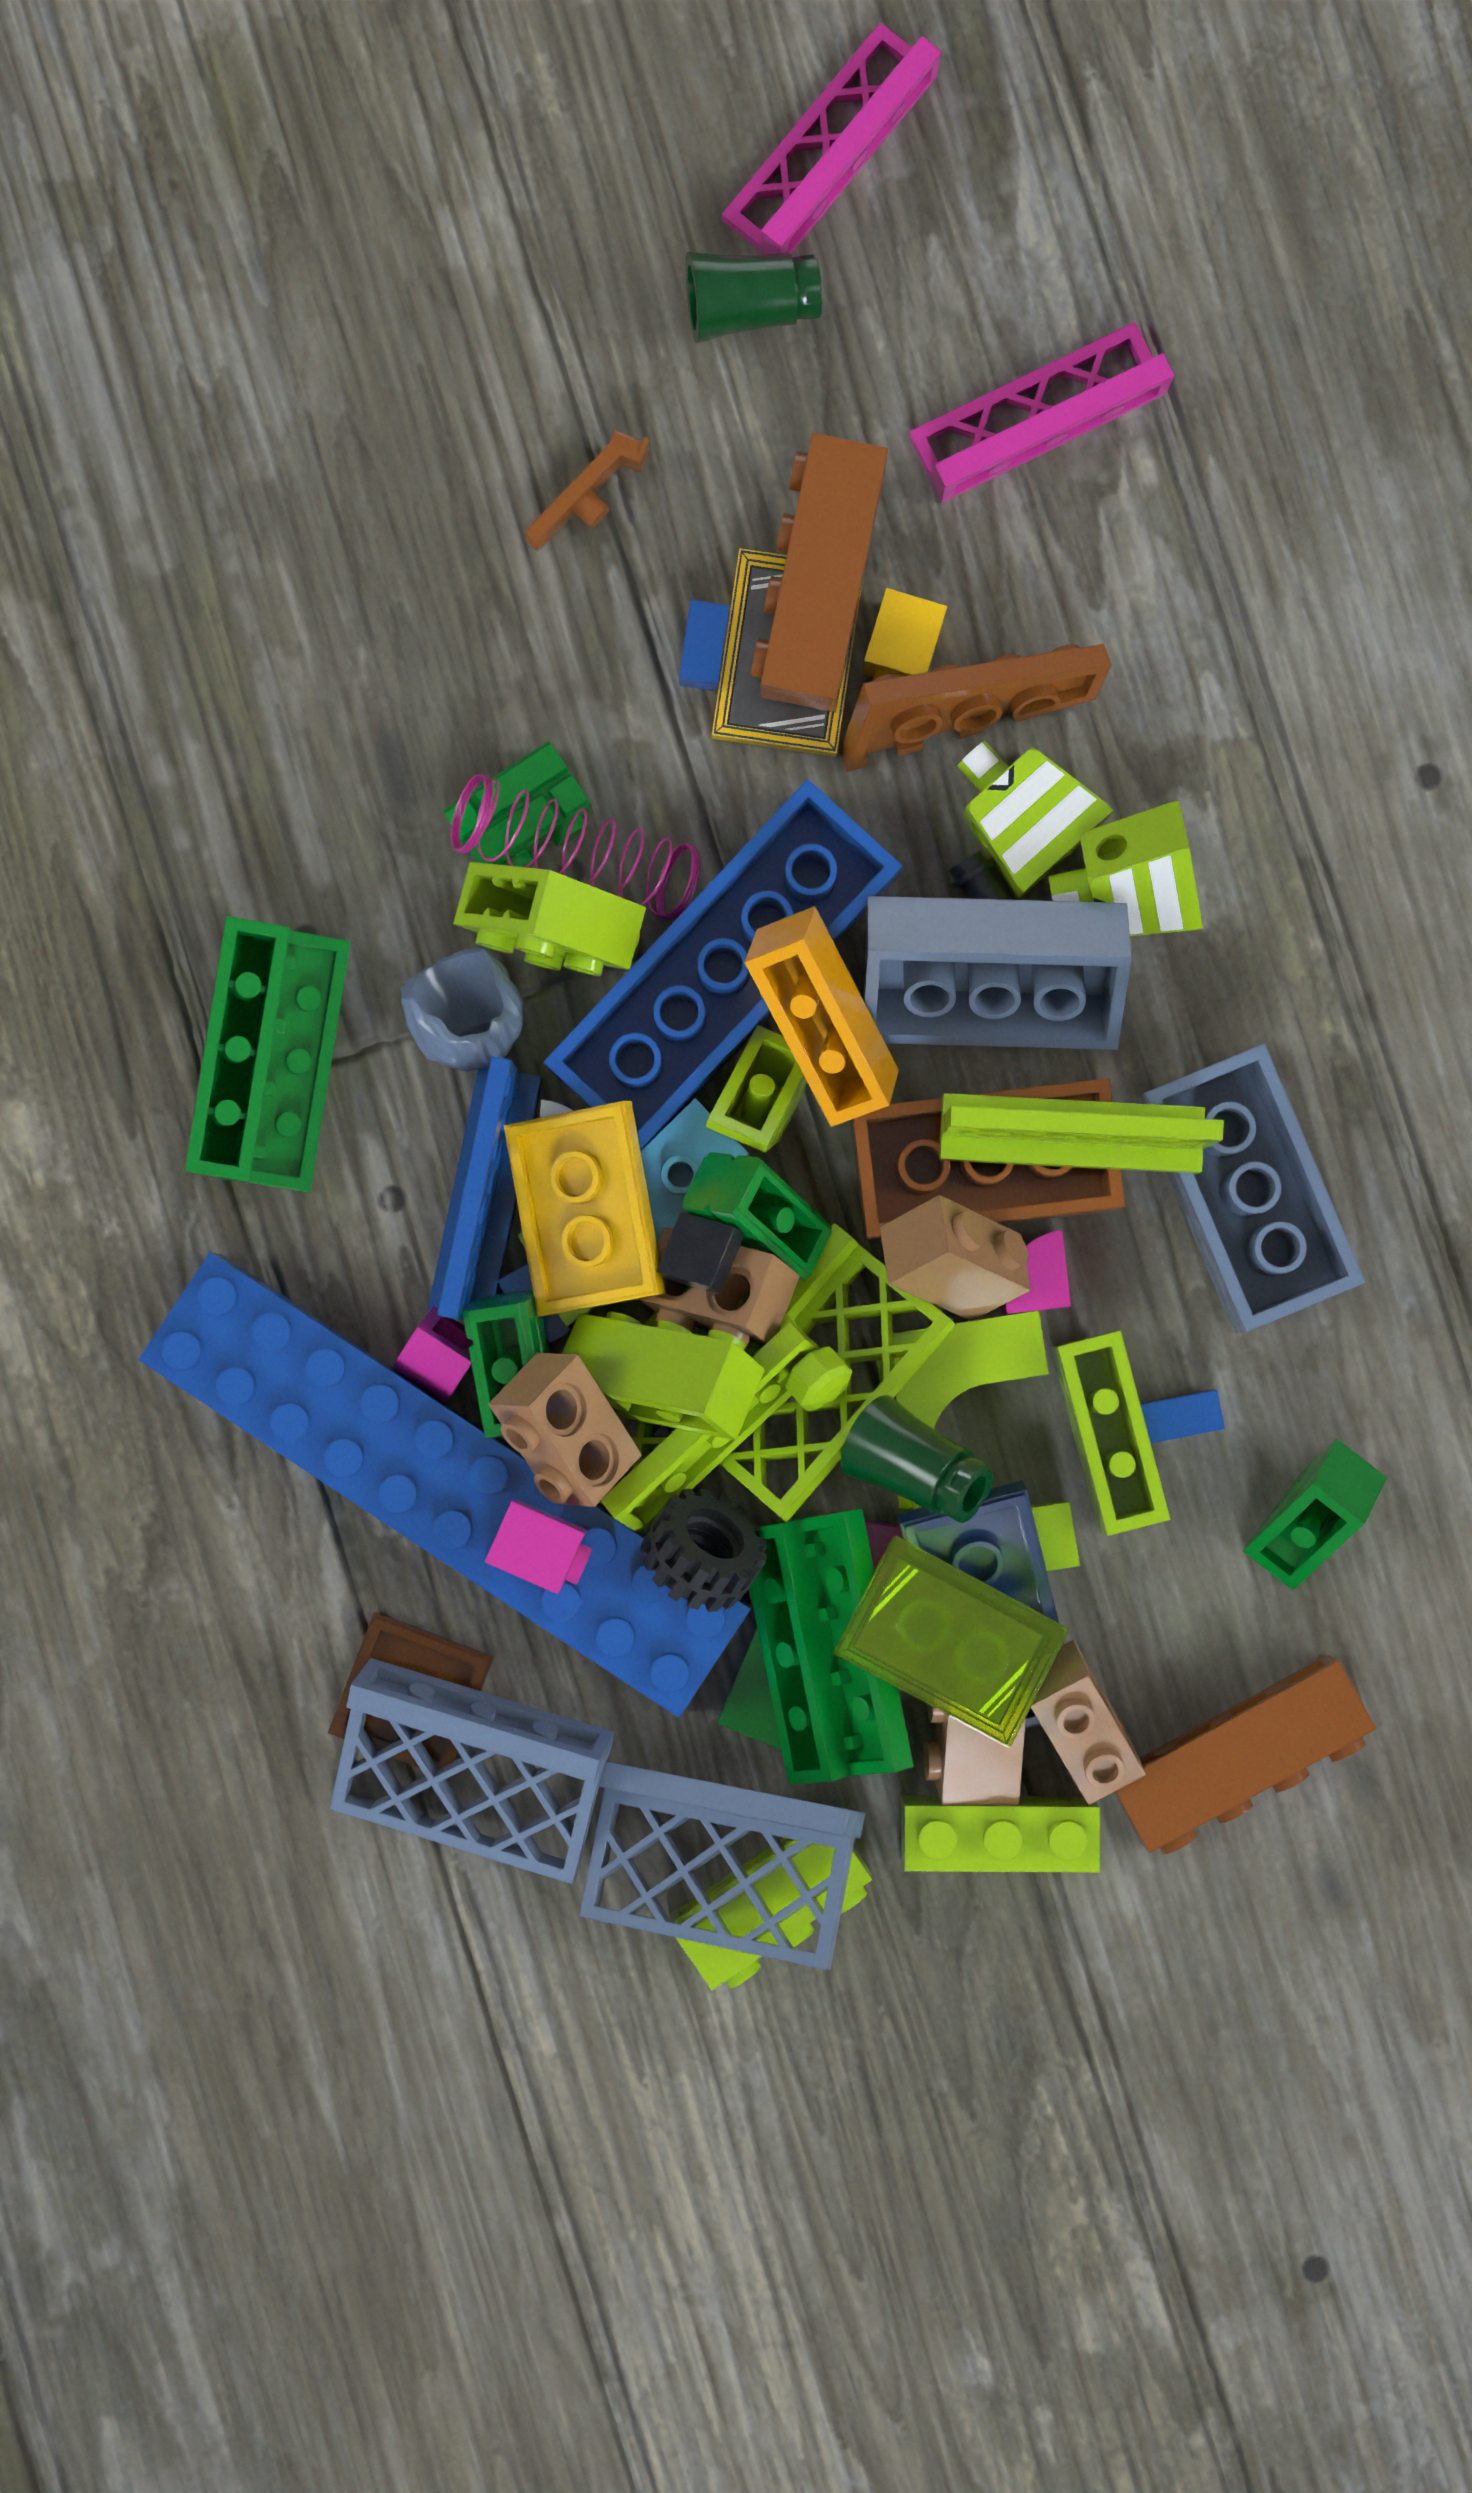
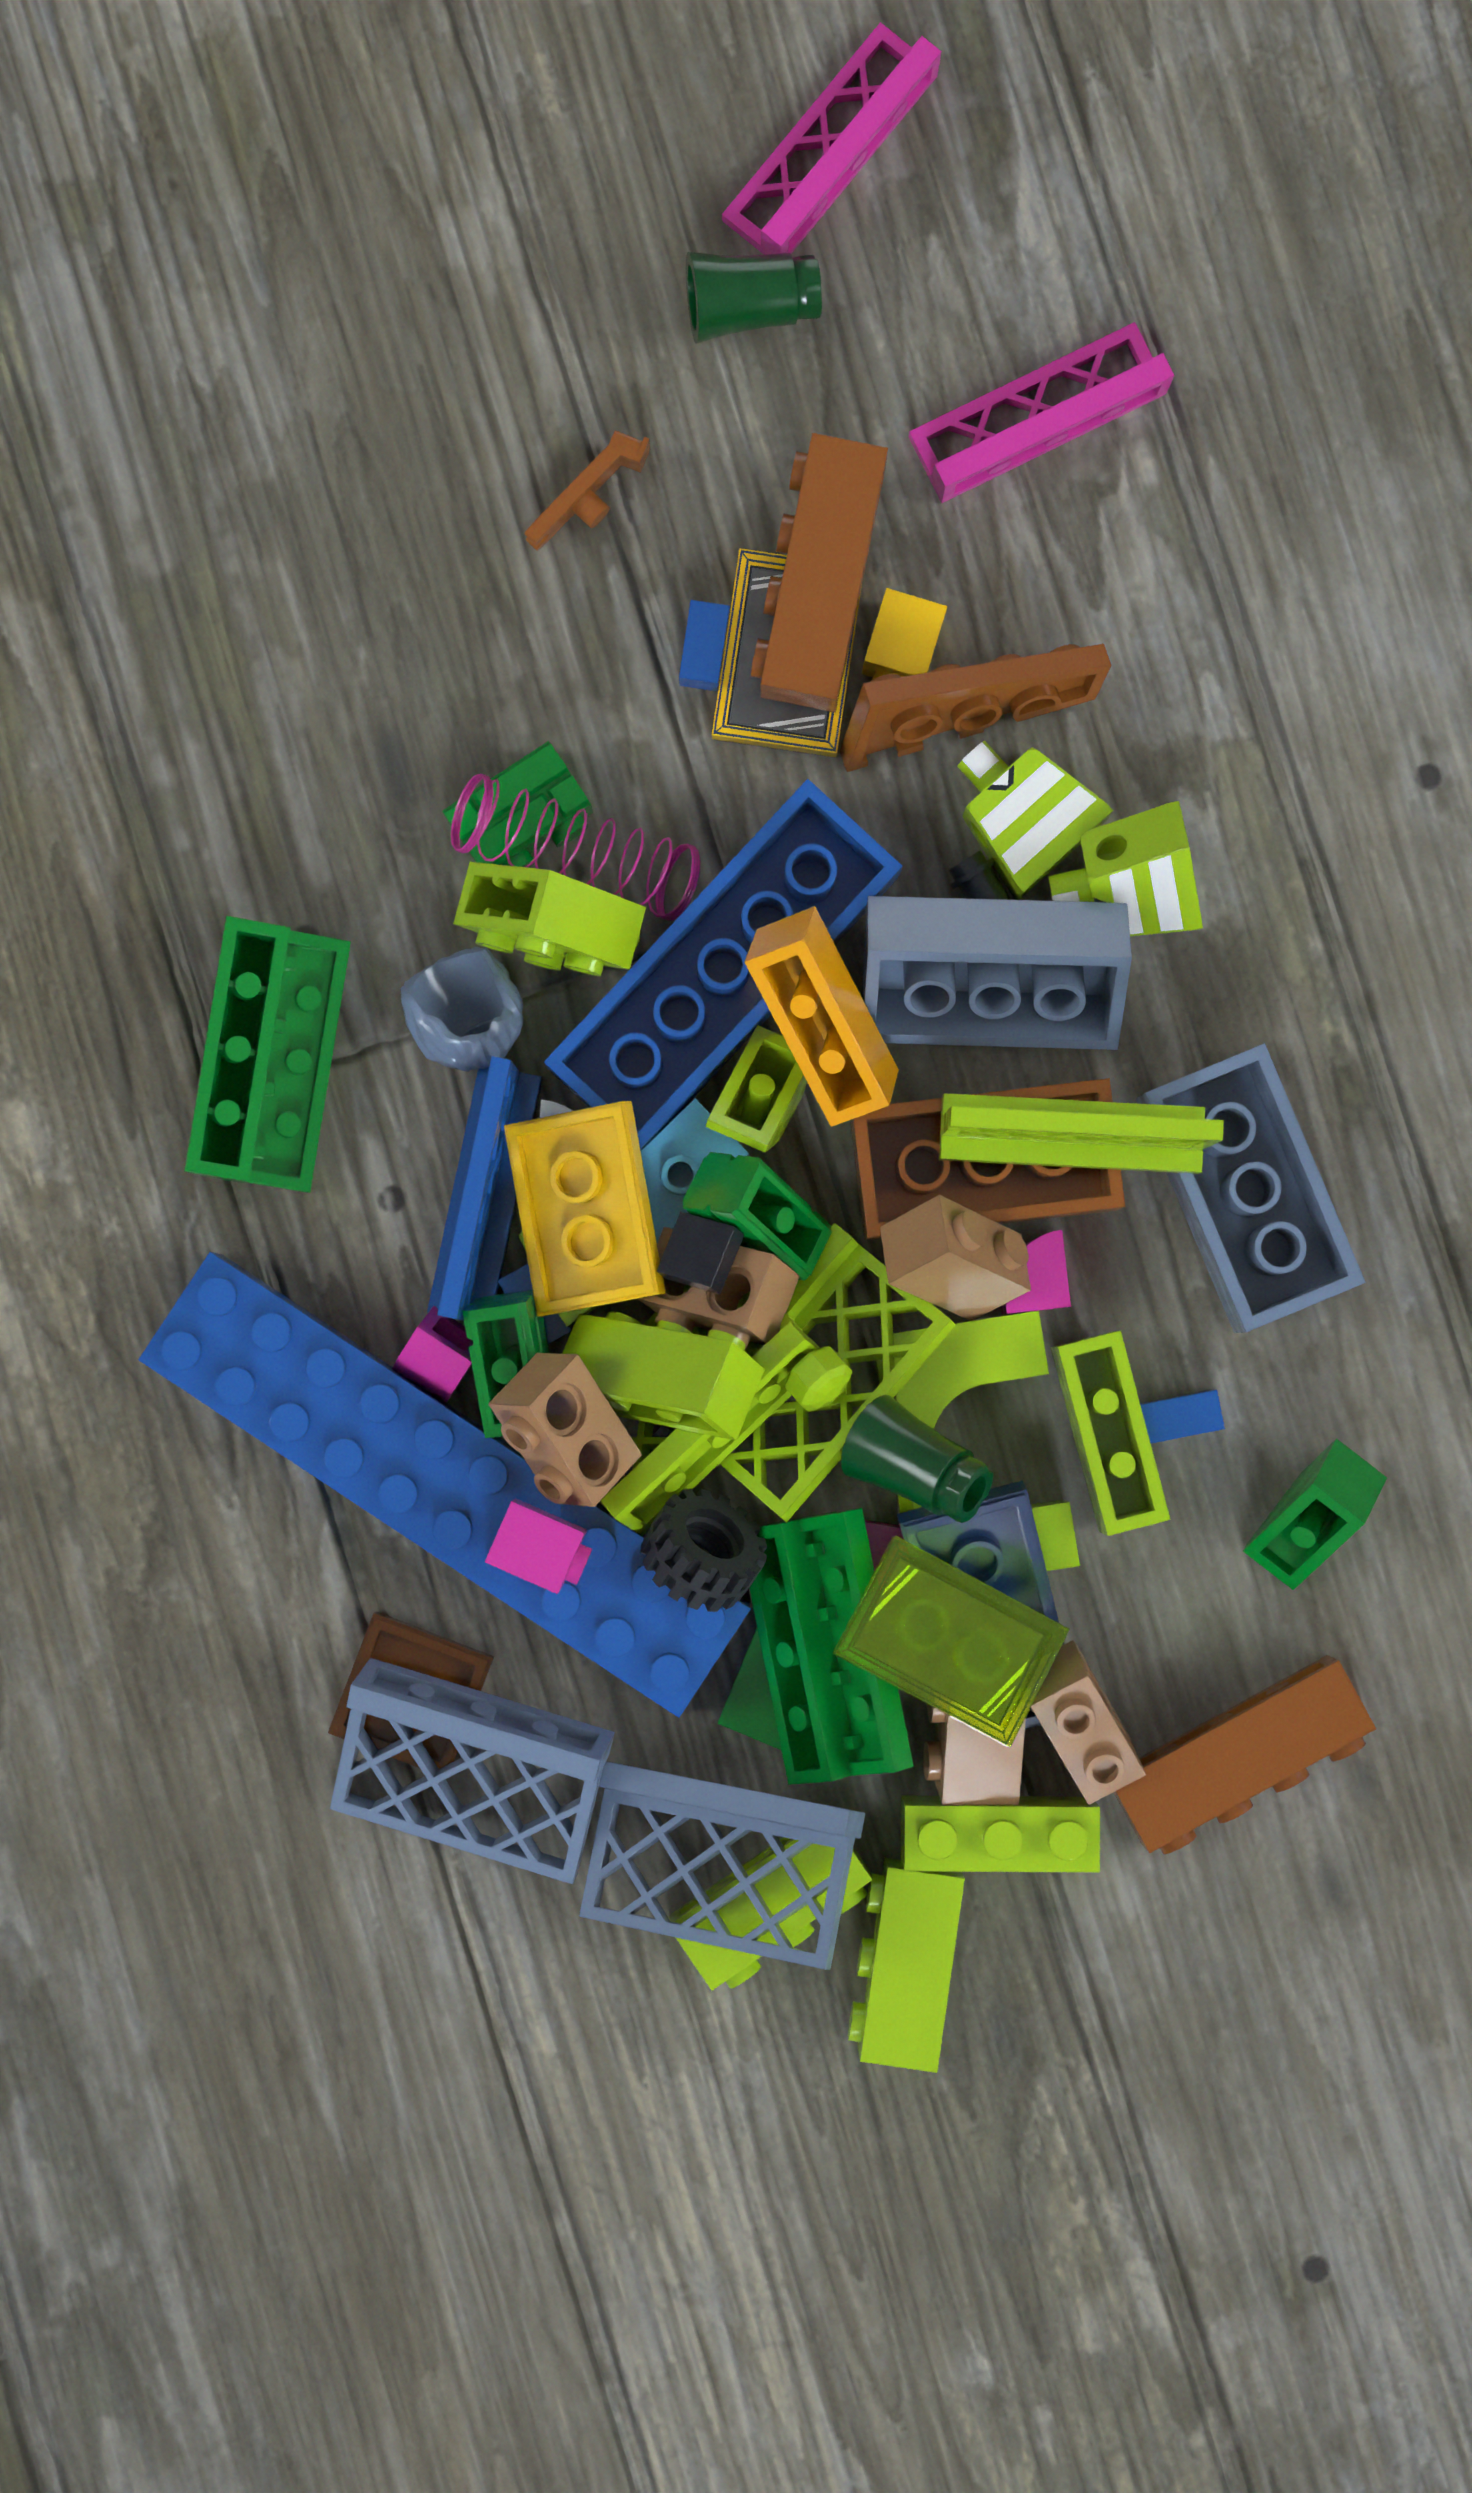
(907, 1966): none -> lime brick

